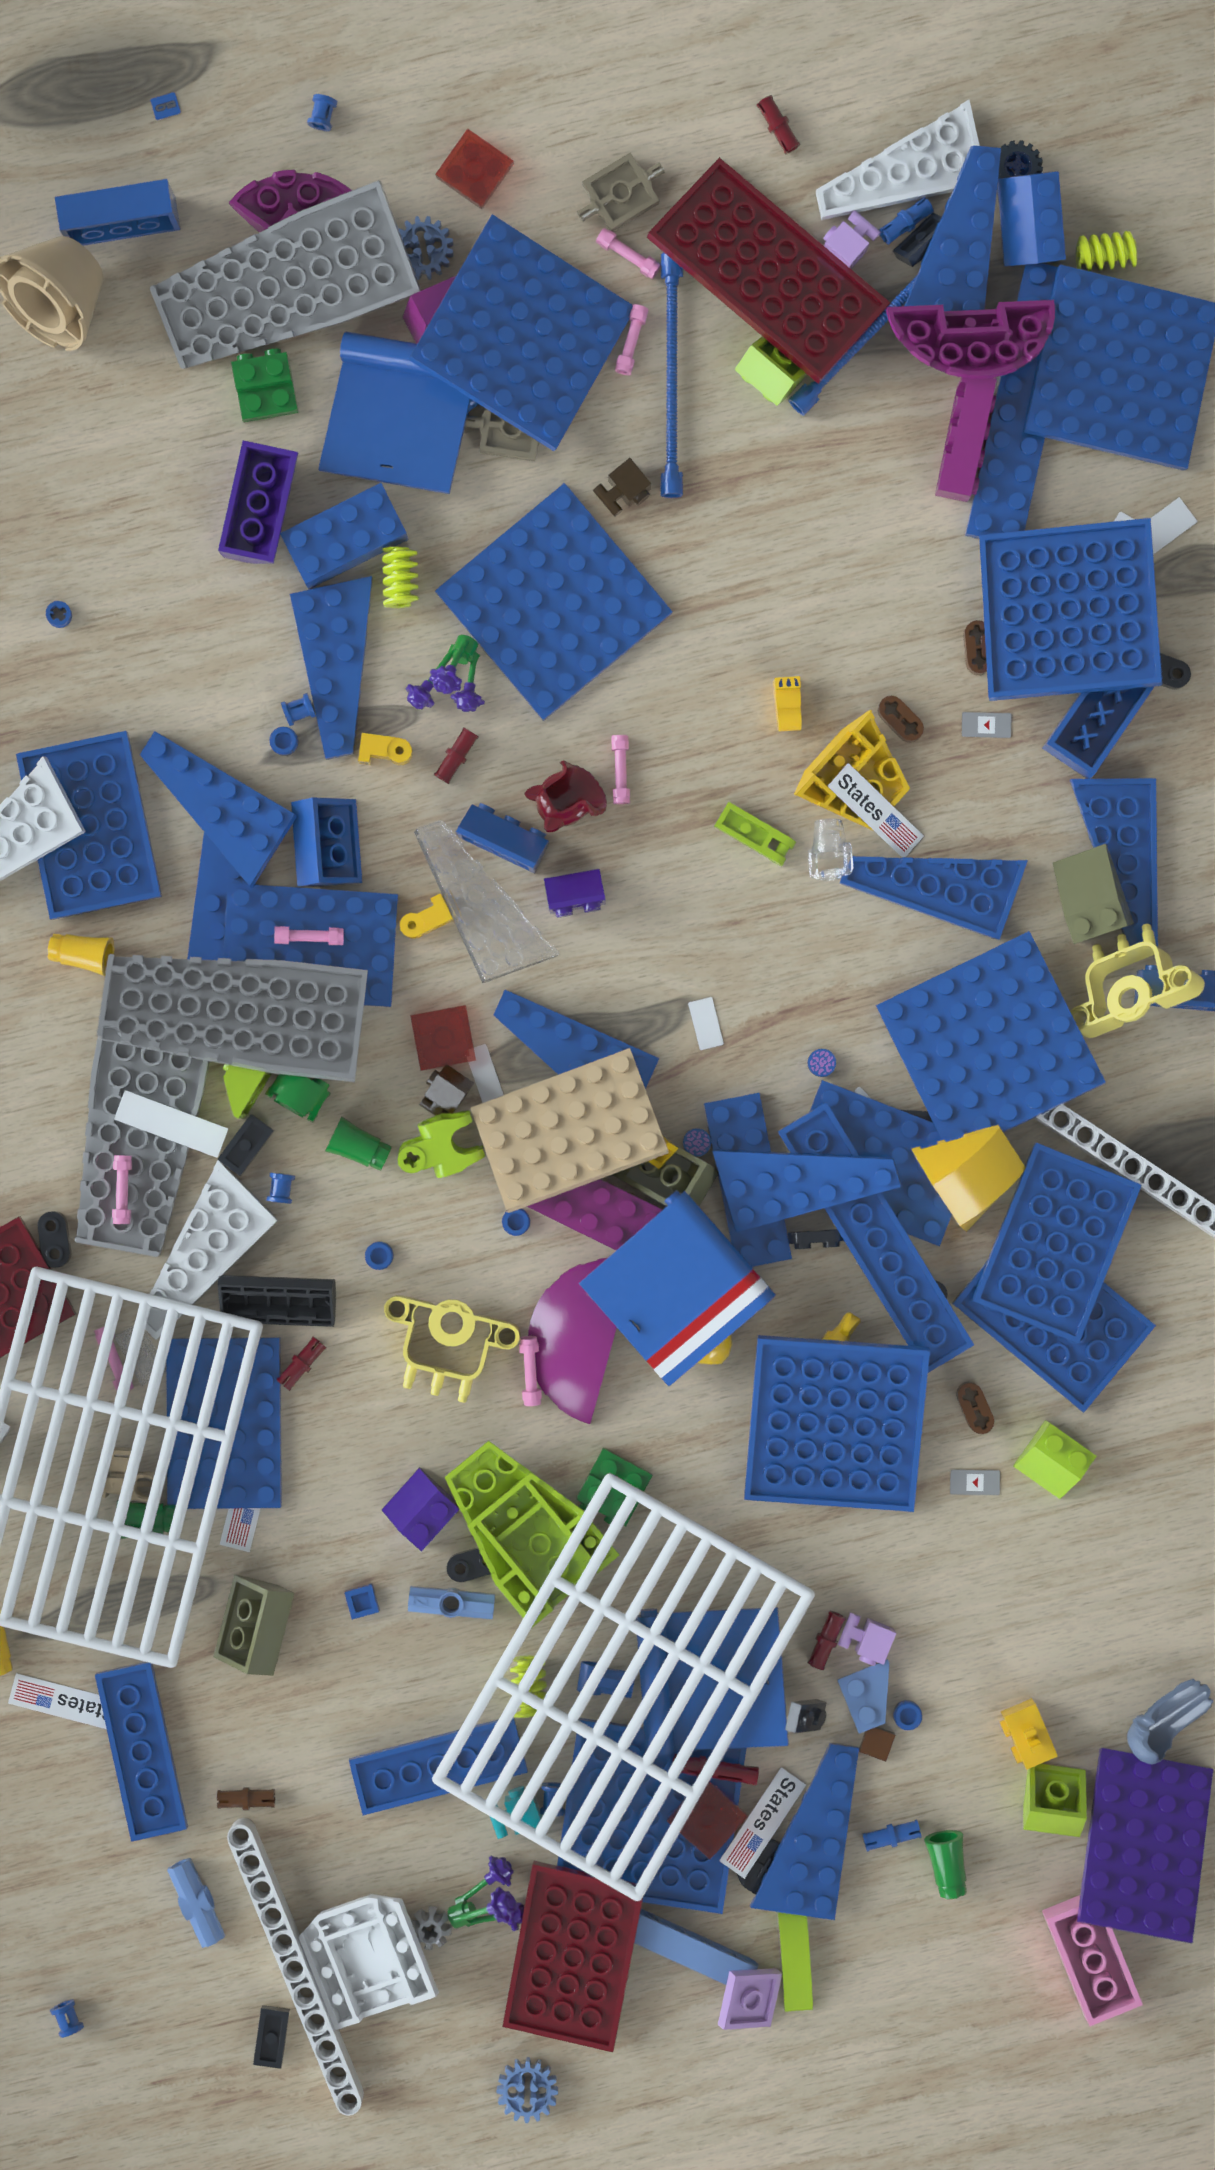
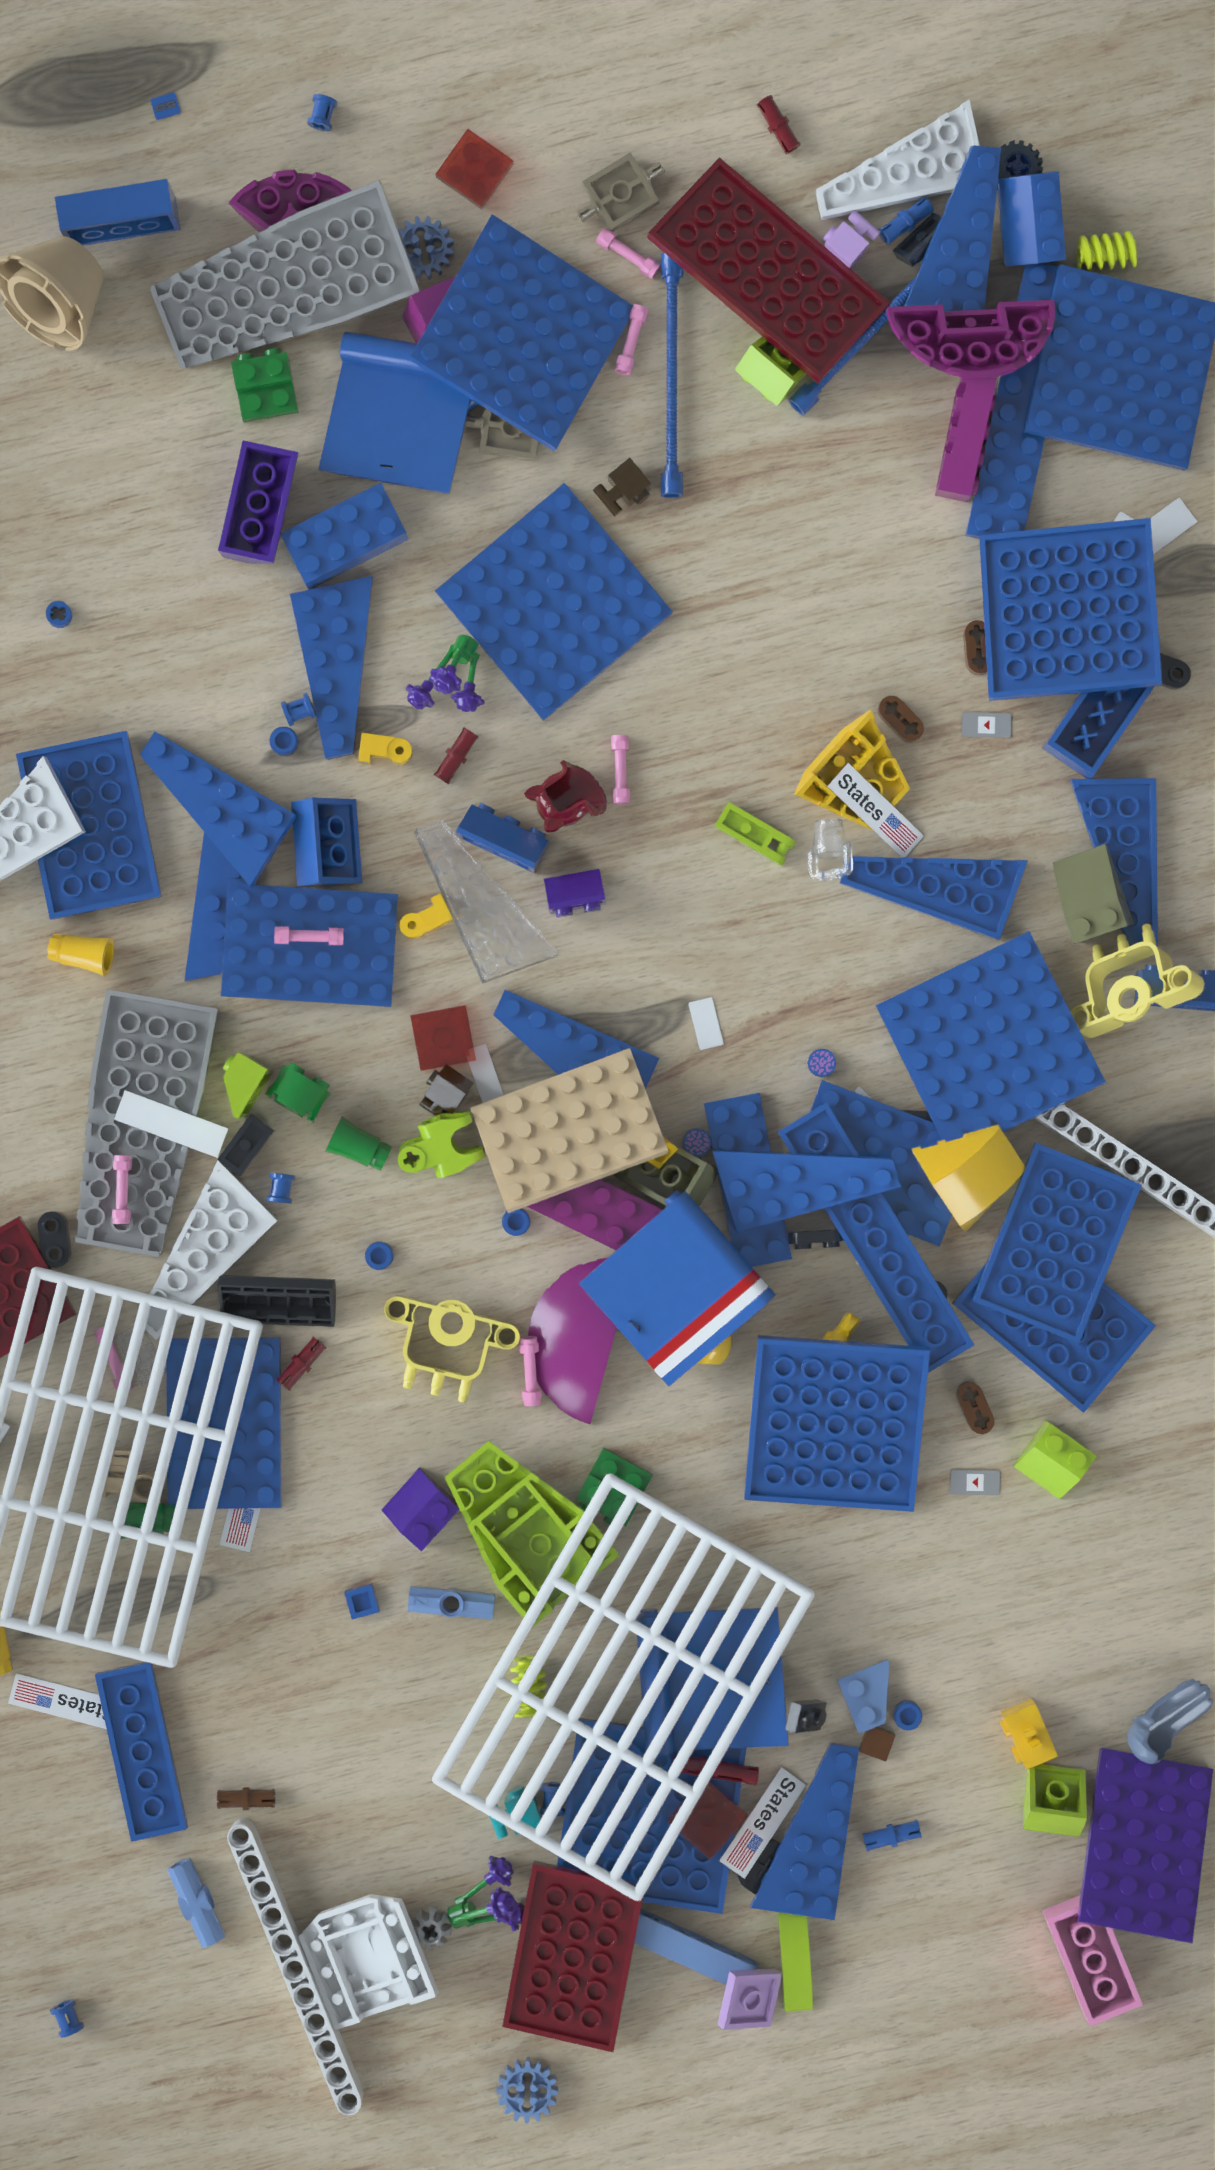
(238, 1012): light grey wing -> none
(253, 1625): olive slope -> none
(271, 2036): black plate -> none
(399, 577): neon yellow piece -> none
(406, 1771): blue plate -> none
(473, 1562): black plate -> none
(608, 1682): blue piece -> none
(788, 703): yellow leg -> none
(826, 1640): dark red pin -> none
(873, 1639): lavender brick -> none
(947, 1862): green plant -> none

